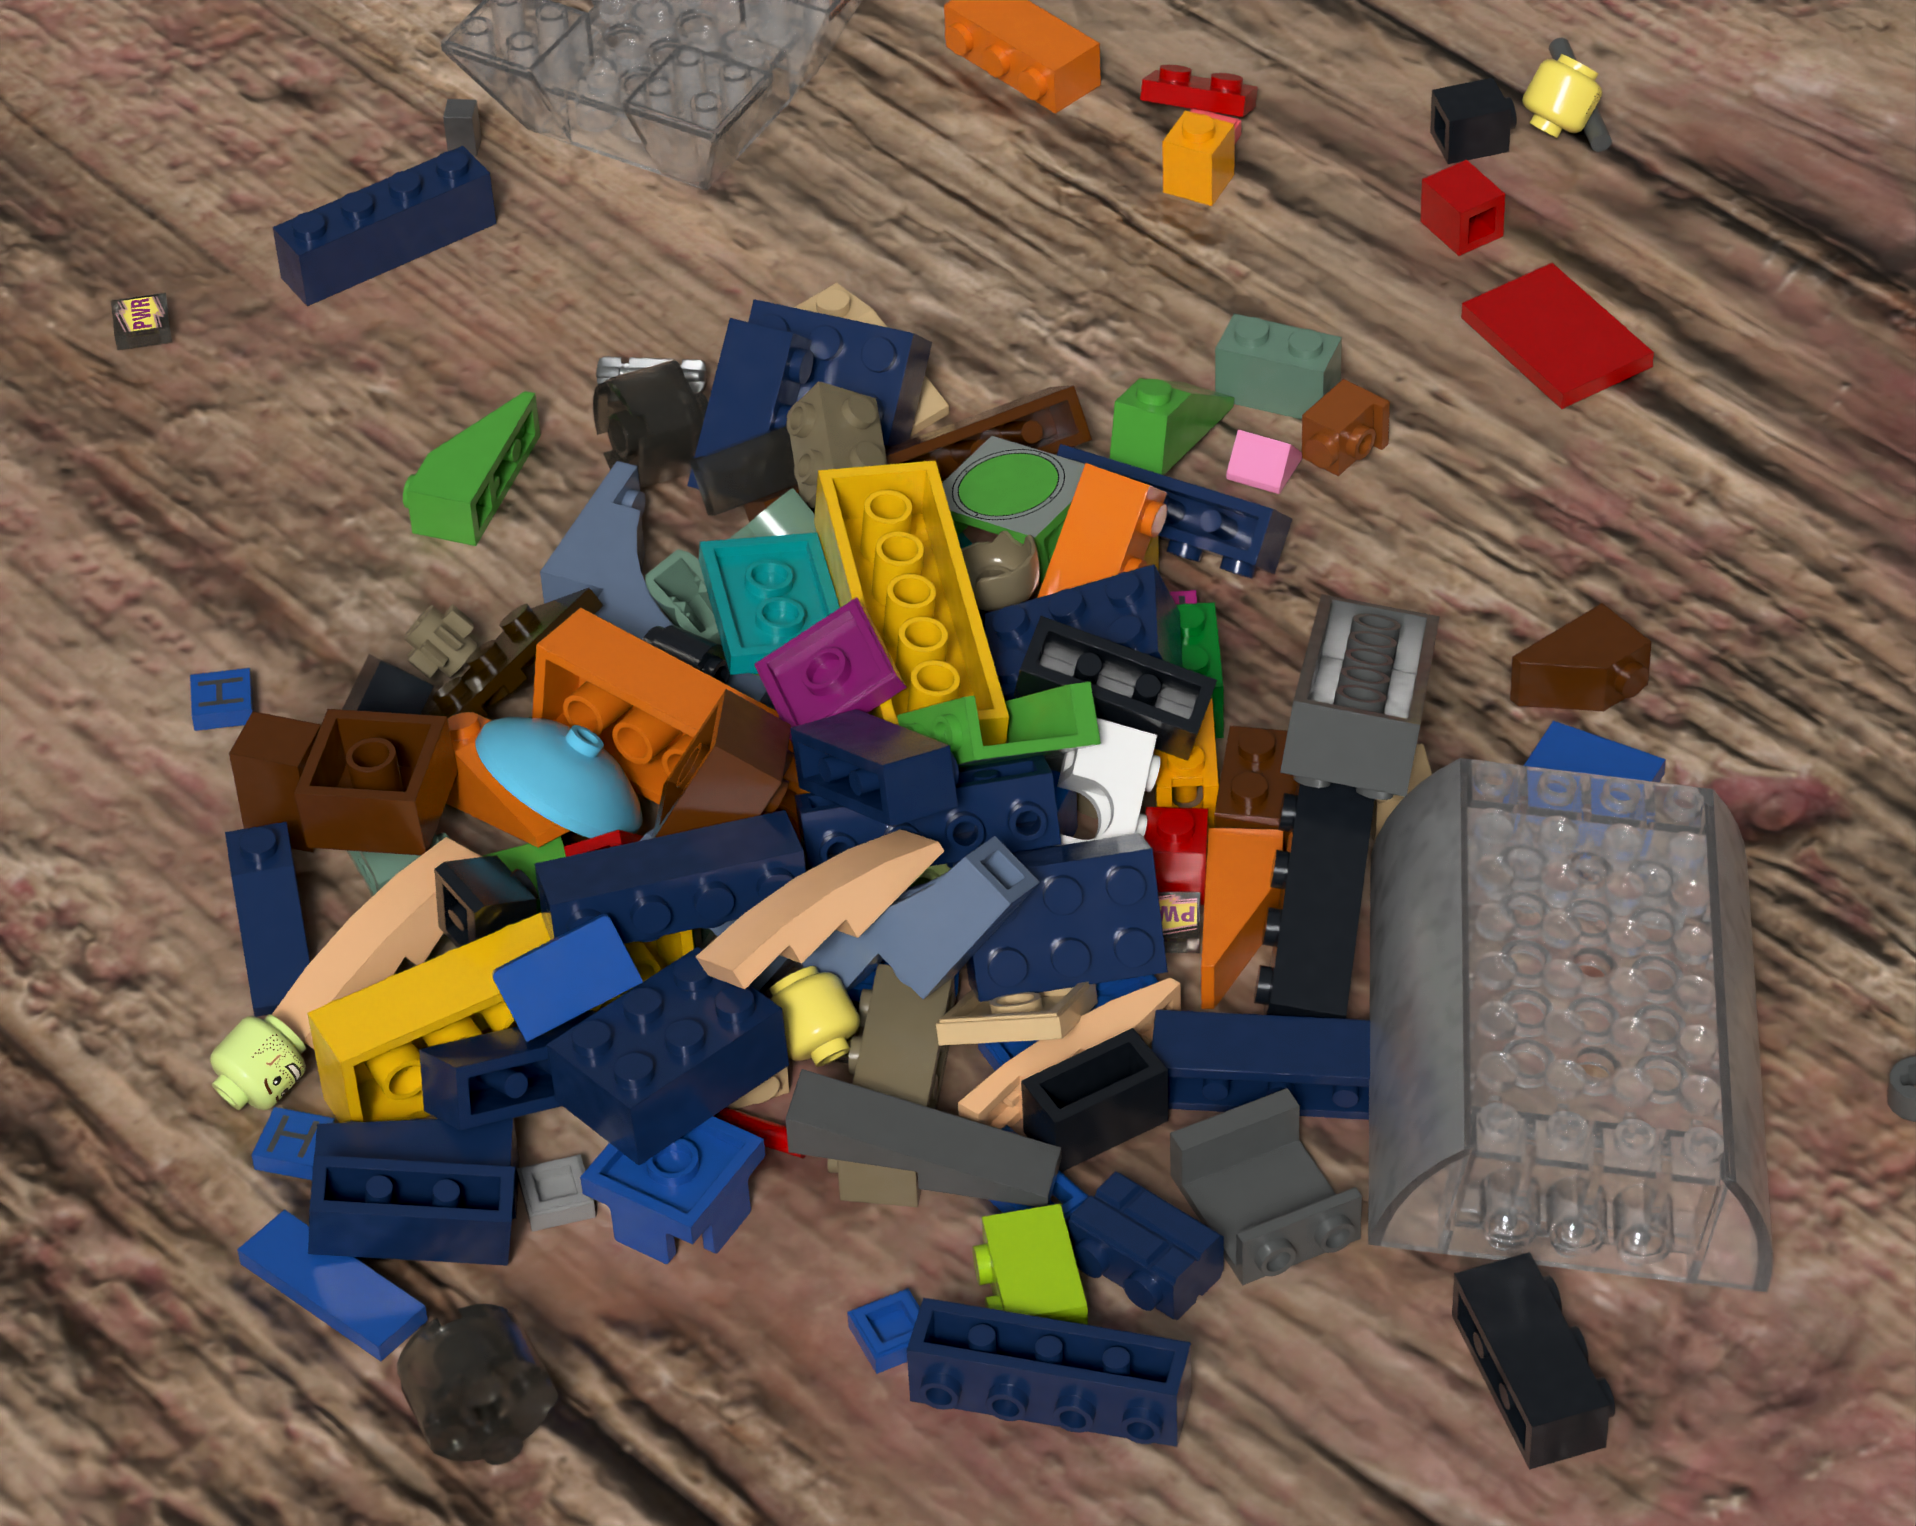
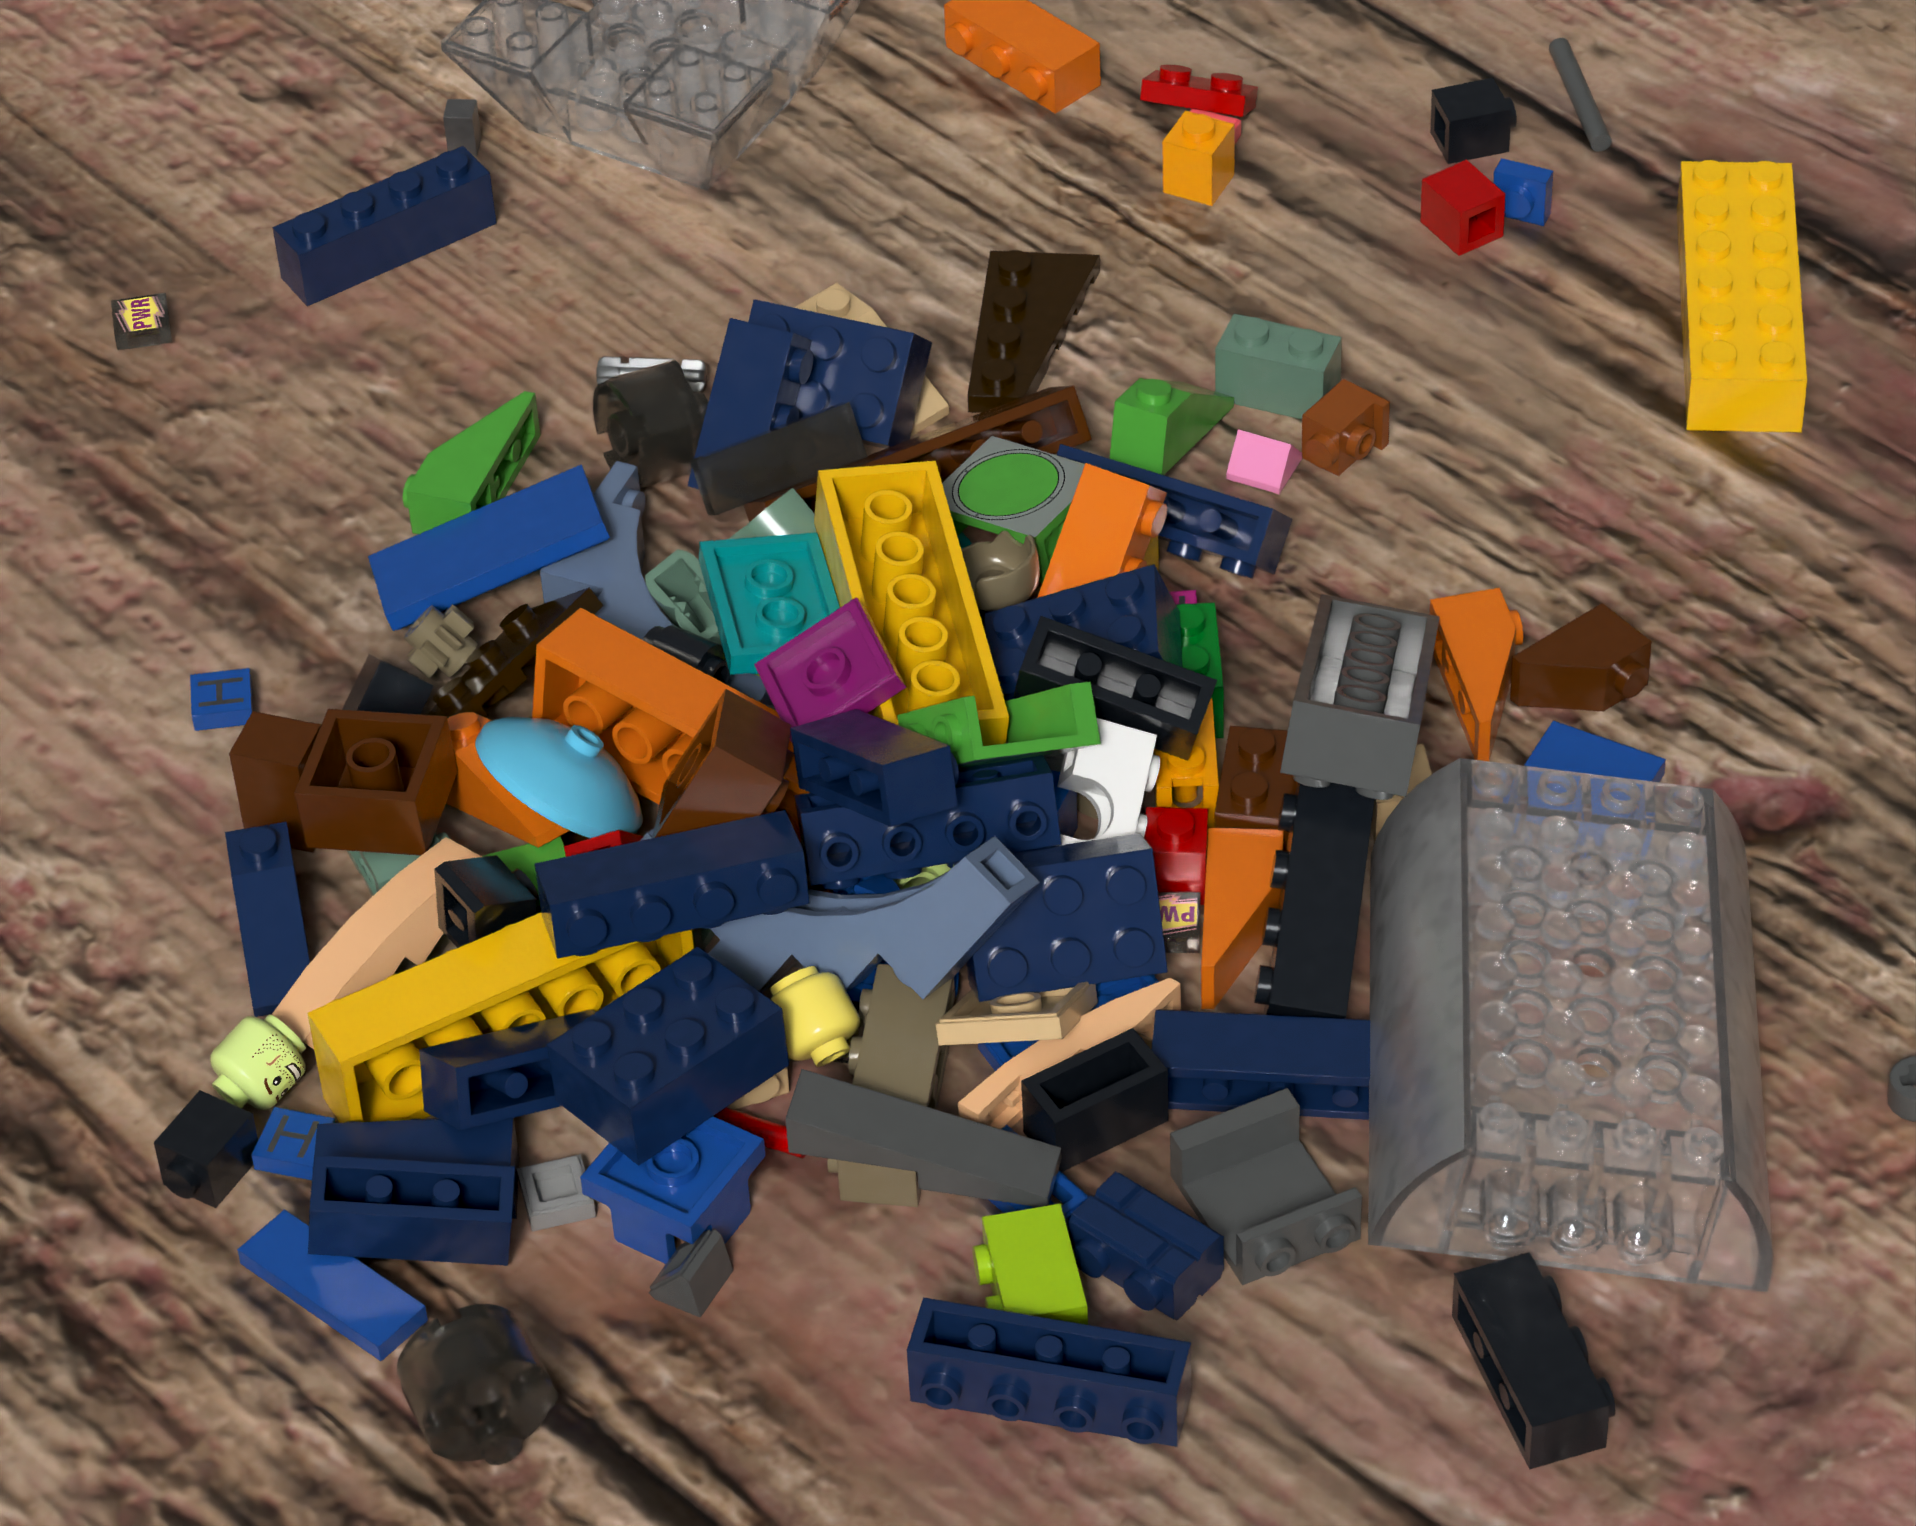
(206, 1149): none -> black brick
(488, 547): none -> blue tile
(566, 976): blue panel -> none
(694, 1274): none -> dark grey slope
(833, 431): dark tan bracket -> none
(835, 895): light nougat slope -> none
(885, 1329): blue tile -> none
(1023, 321): none -> dark brown wing
(1475, 660): none -> orange slope
(1526, 191): none -> blue plate
(1557, 335): red tile -> none
(1562, 96): light yellow head -> none
(1740, 297): none -> yellow brick

